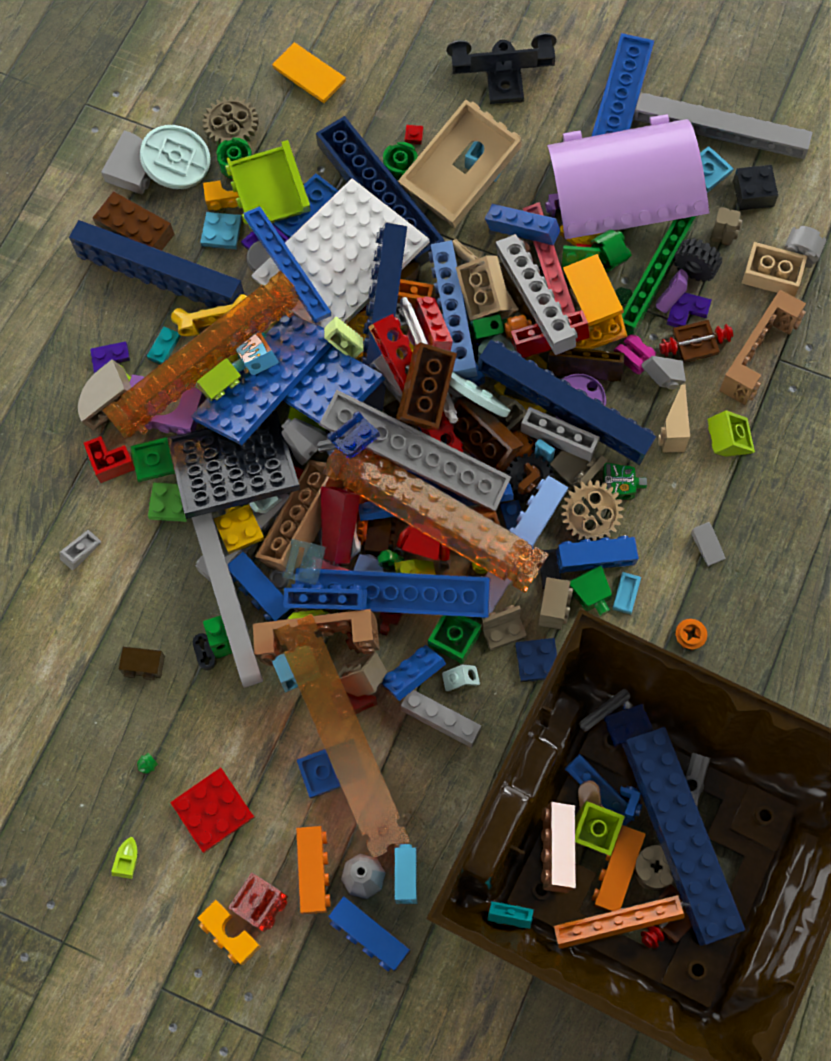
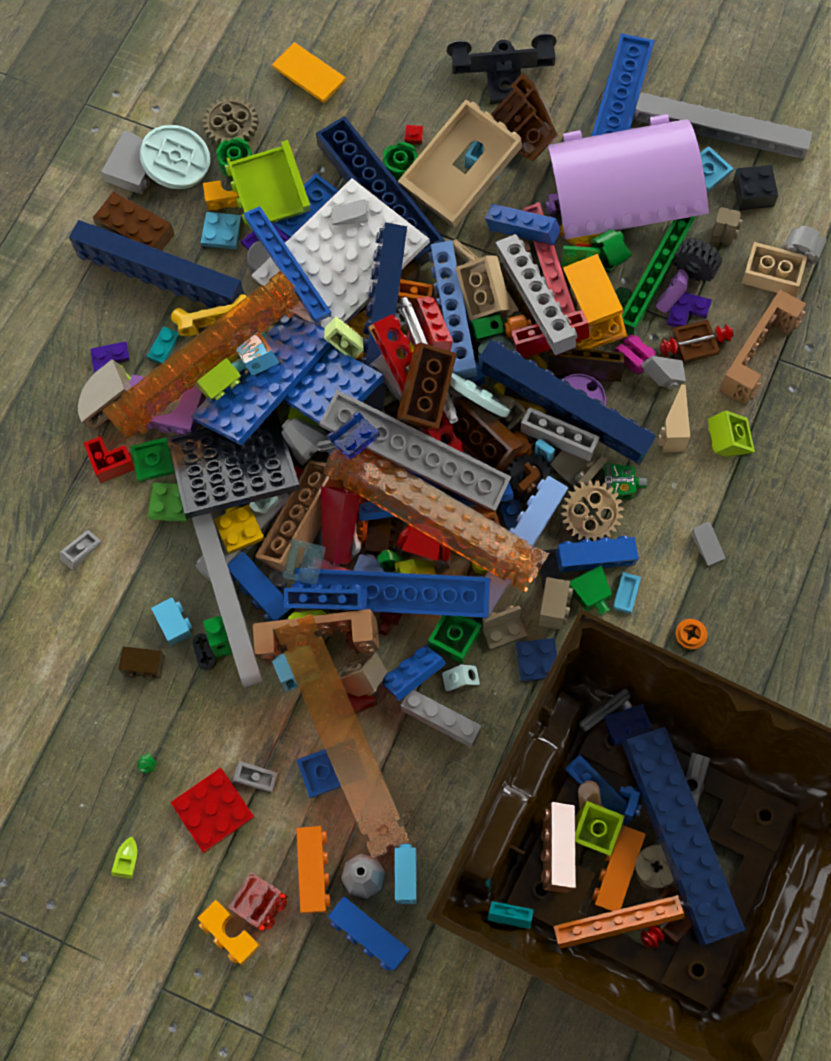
(171, 621): none -> medium azure brick
(254, 776): none -> light grey slope
(350, 213): none -> light grey slope
(527, 116): none -> reddish brown wedge

